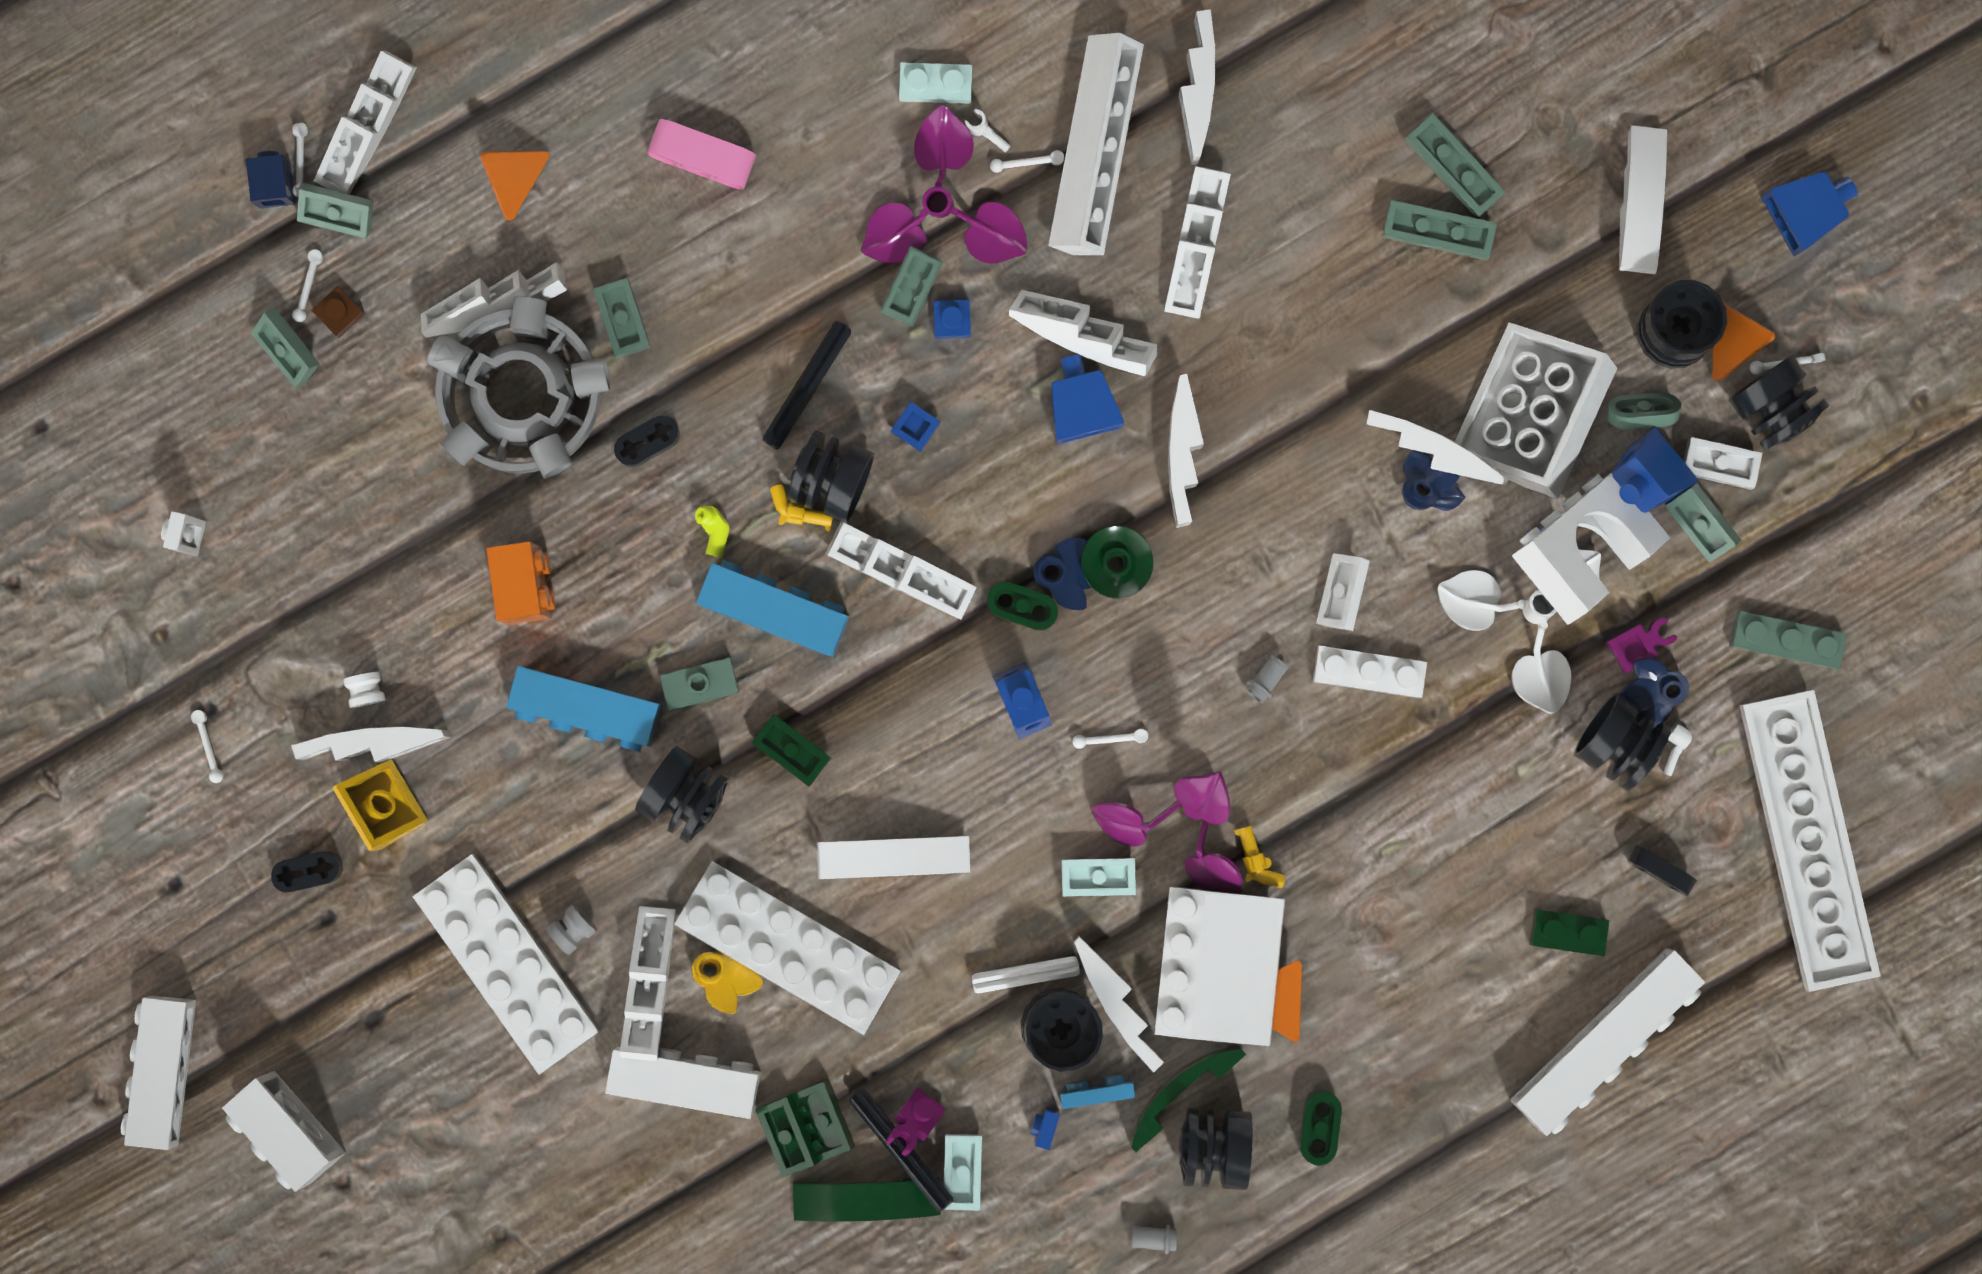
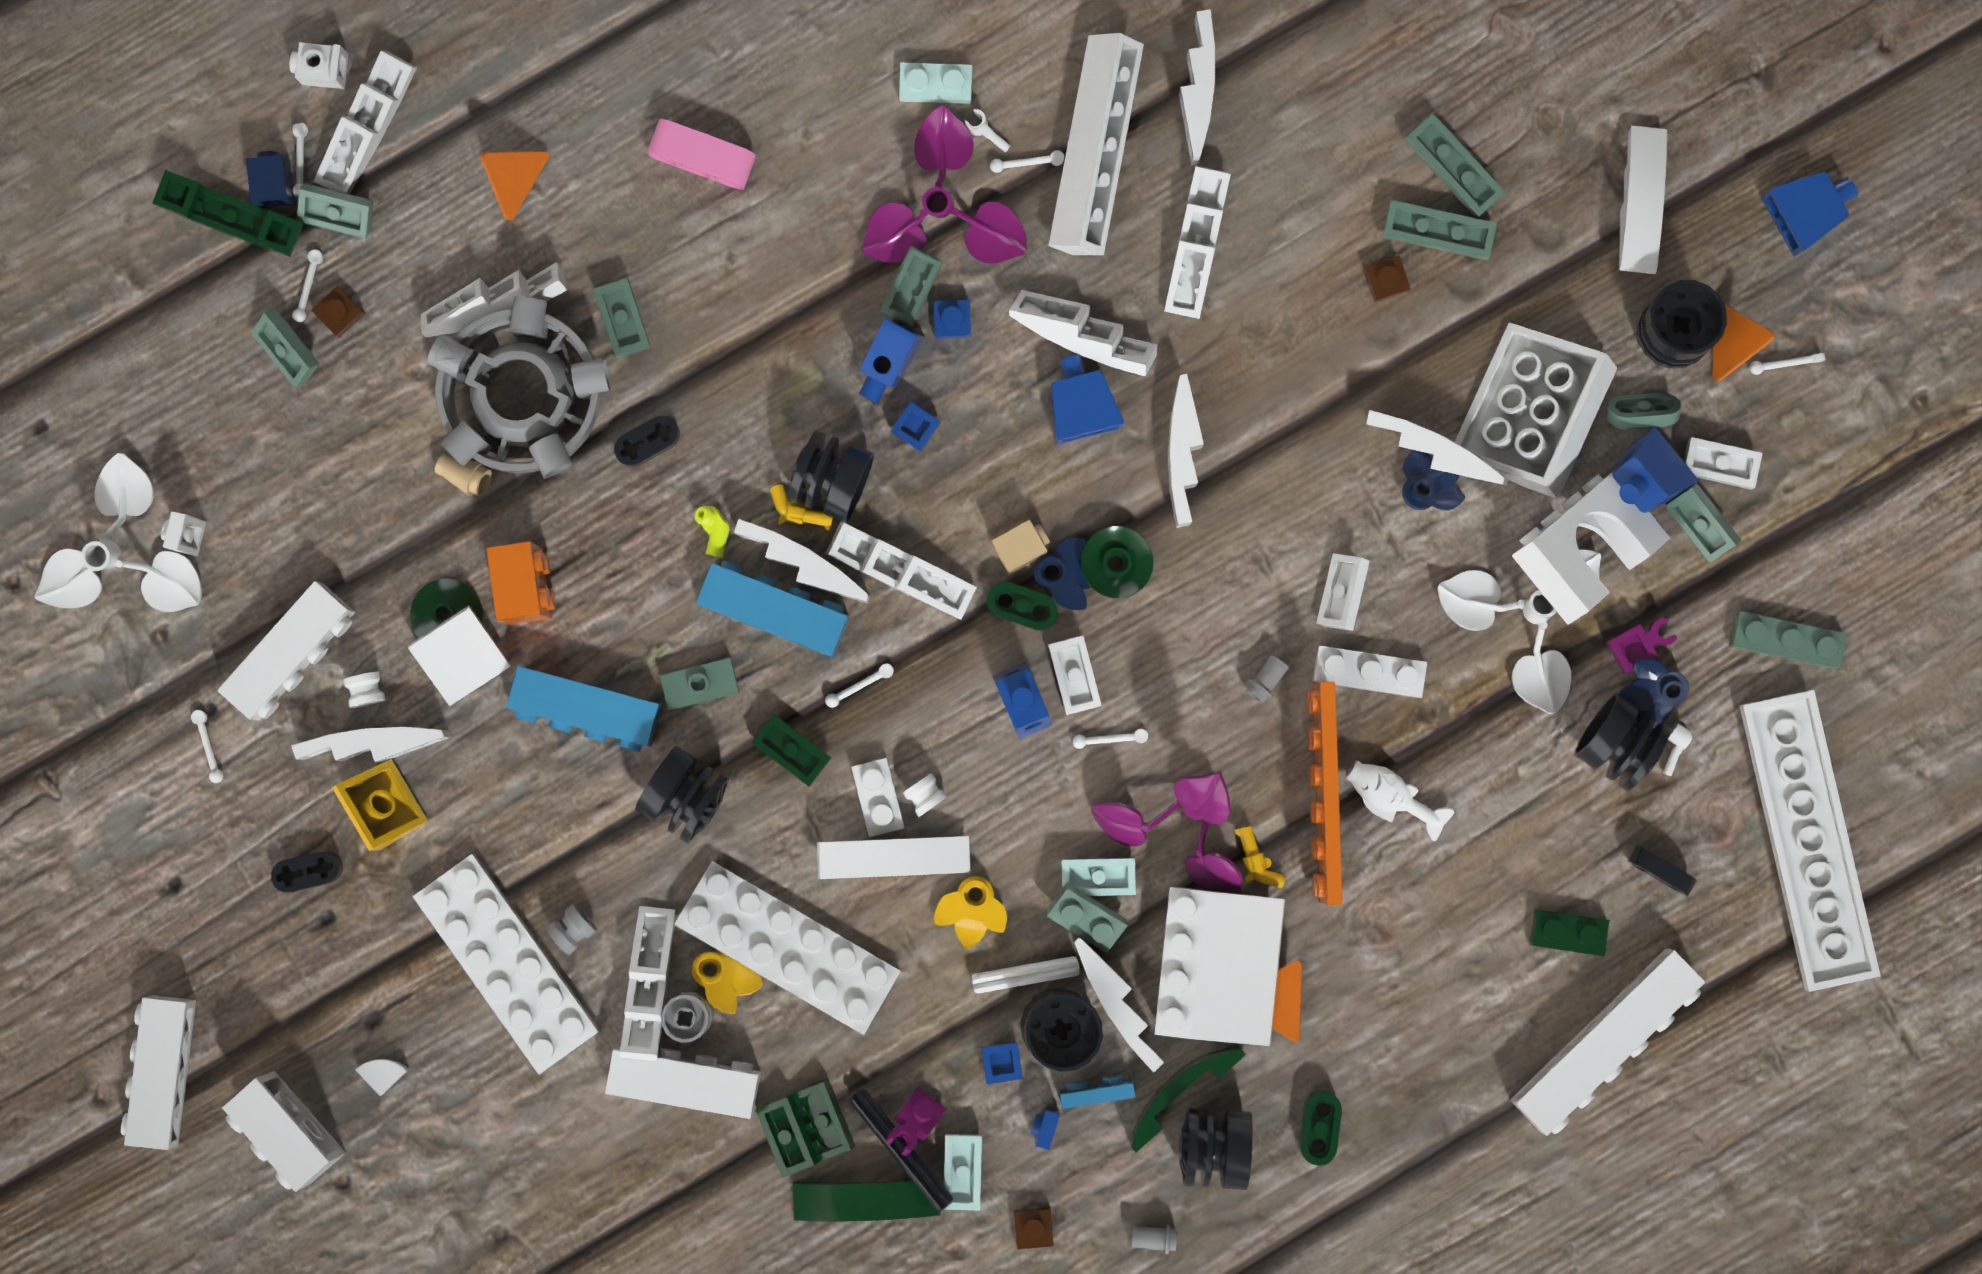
(70, 574): none -> white plant
(227, 214): none -> dark green slope
(287, 651): none -> white brick
(329, 72): none -> white brick
(382, 1074): none -> white tile
(440, 594): none -> dark green dish
(459, 655): none -> white tile
(471, 478): none -> tan cone
(687, 1016): none -> light grey wheel
(806, 385): black axle -> none
(813, 569): none -> white slope
(878, 797): none -> white plate
(885, 671): none -> white hinge
(899, 346): none -> blue torso
(925, 795): none -> white wheel
(969, 916): none -> yellow plate
(1002, 1062): none -> blue plate
(1021, 546): none -> tan brick
(1033, 1228): none -> reddish brown plate
(1074, 675): none -> white plate
(1086, 917): none -> sand green plate
(1325, 810): none -> orange plate
(1387, 278): none -> reddish brown plate
(1387, 793): none -> white animal
(1779, 403): black wheel -> none

